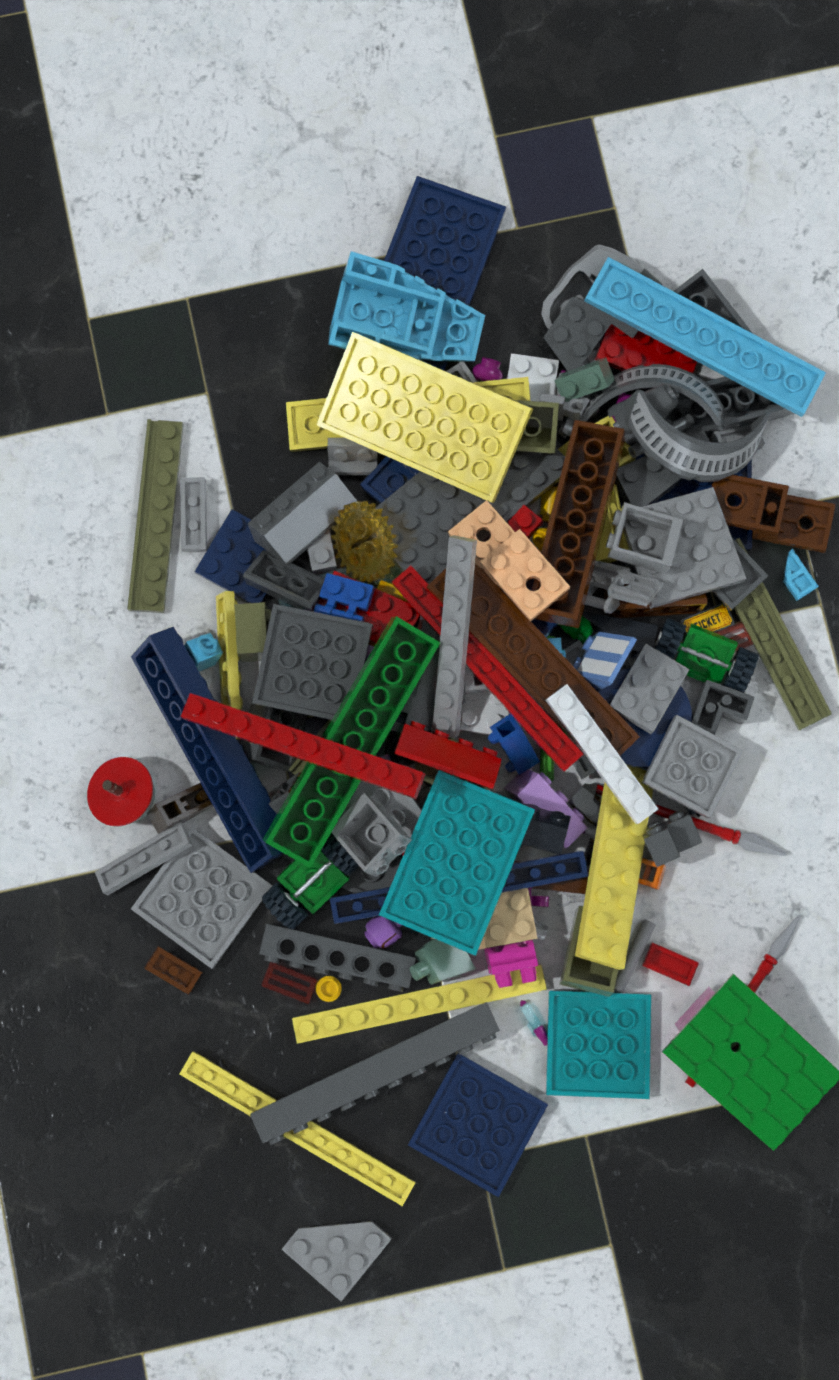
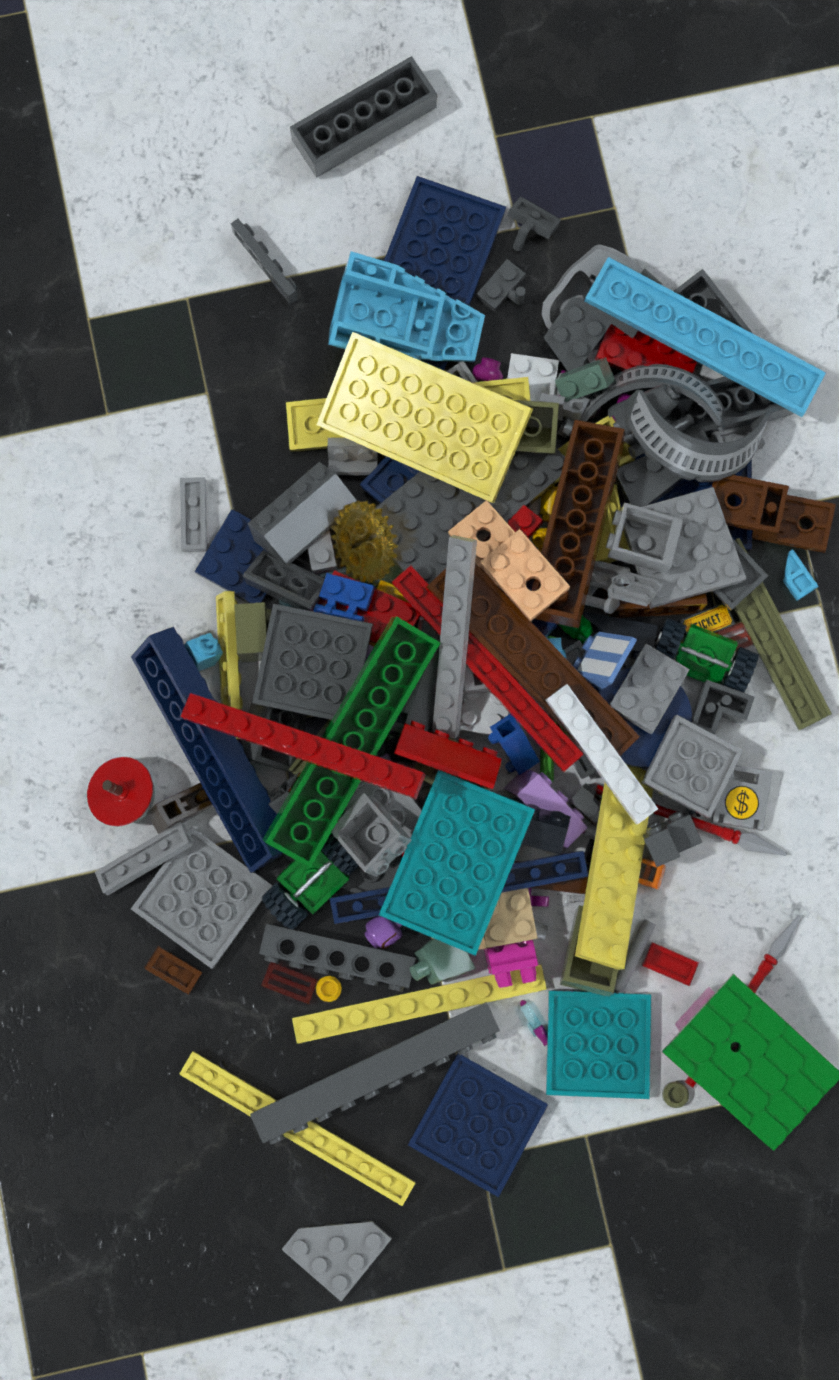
(155, 516): olive plate -> none
(259, 253): none -> dark grey plate
(363, 116): none -> dark grey brick
(502, 286): none -> dark grey plate
(532, 218): none -> dark grey plate
(675, 1094): none -> olive tile
(744, 801): none -> light grey container

